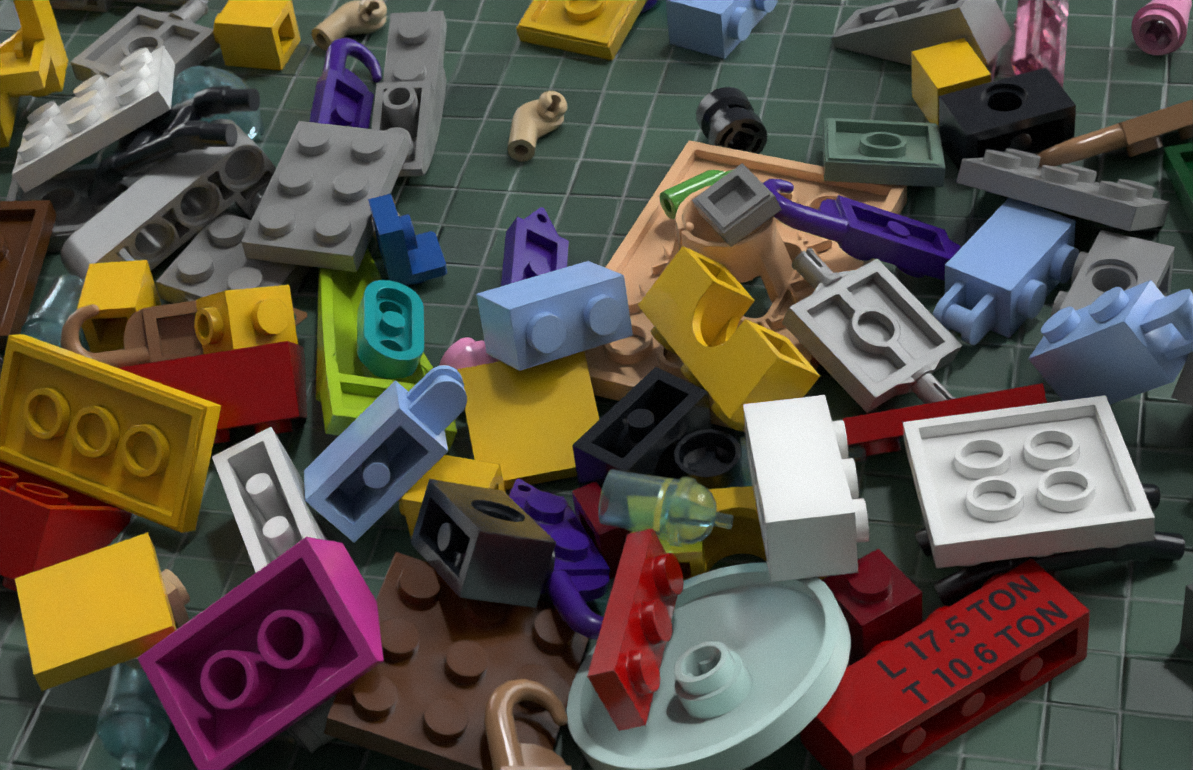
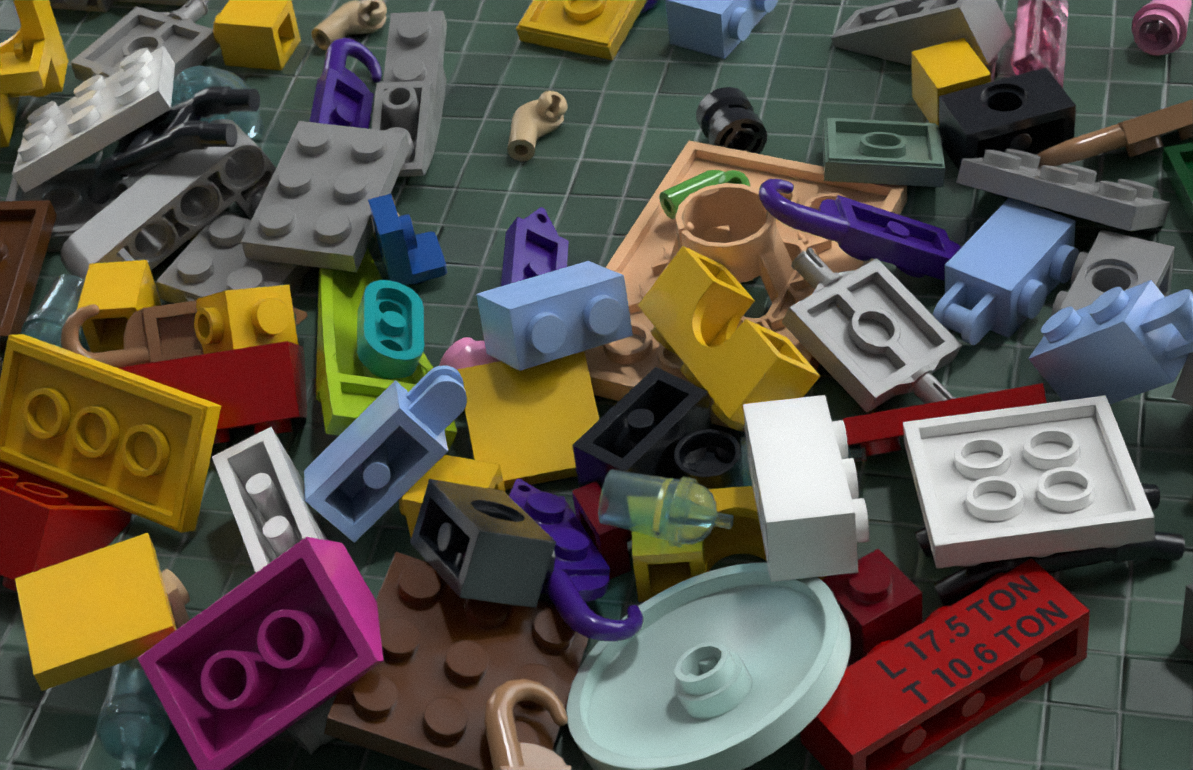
(636, 629): red plate -> none
(736, 204): light grey tile -> none

